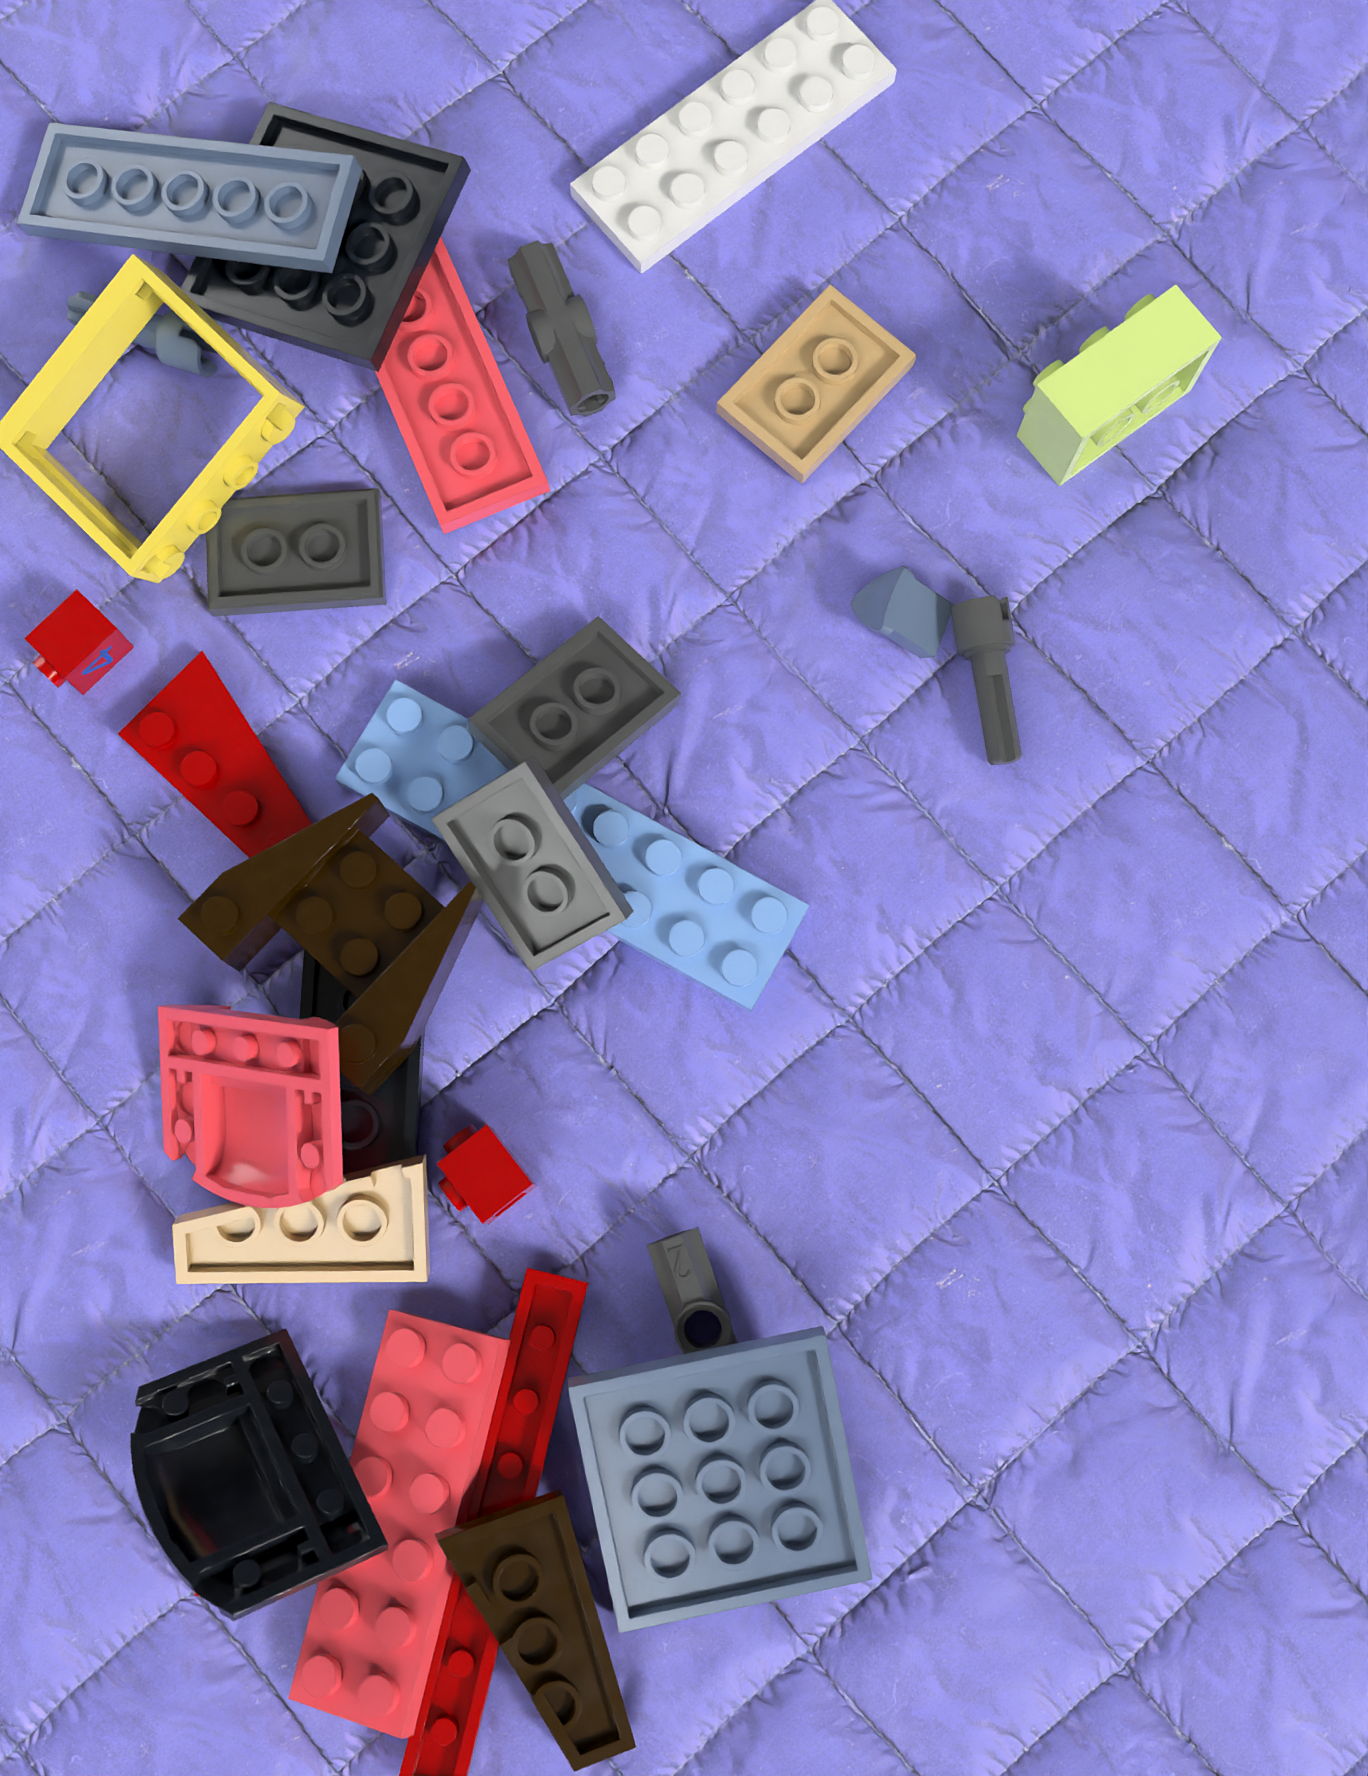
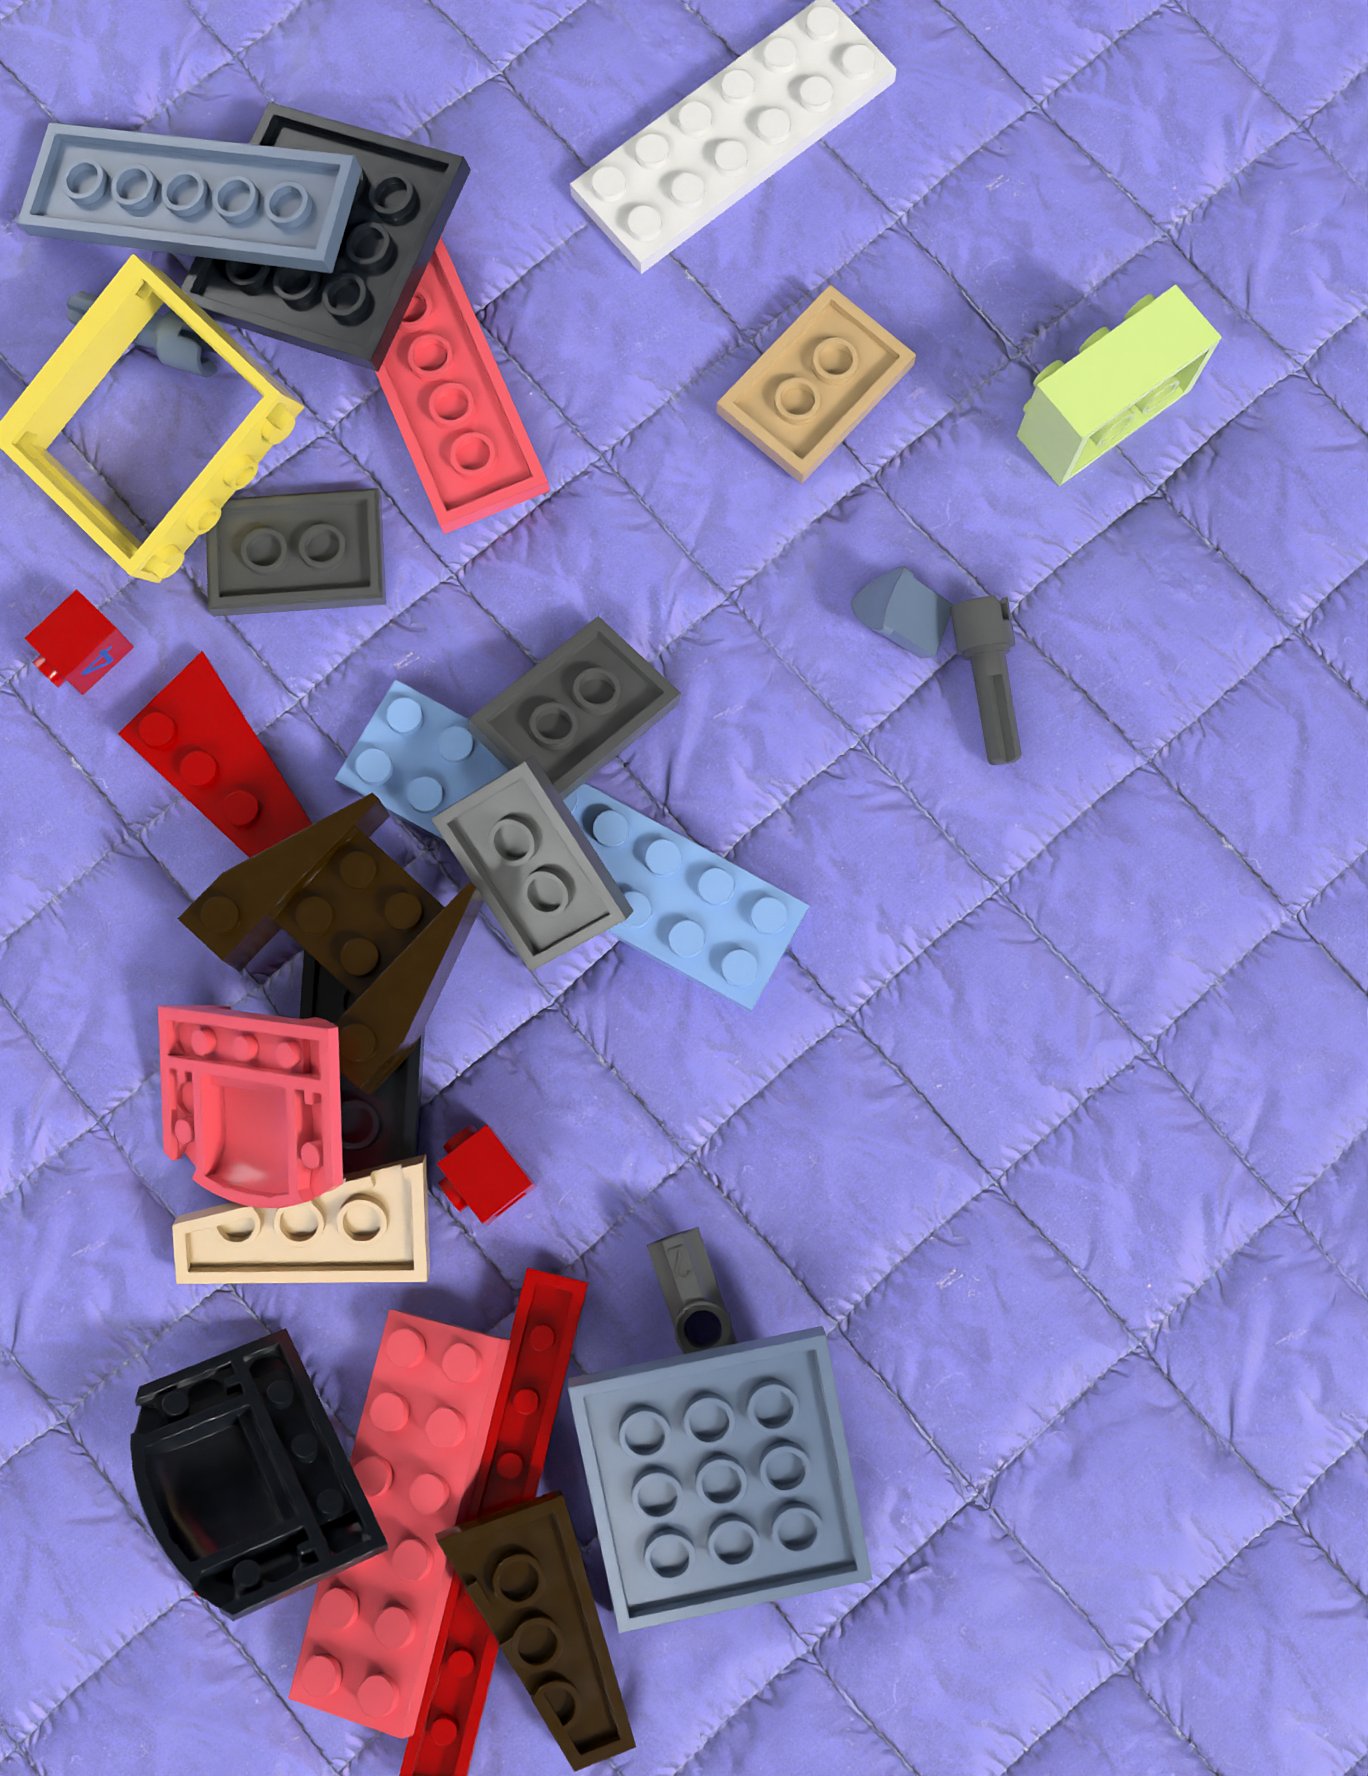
(561, 328): dark grey piece -> none

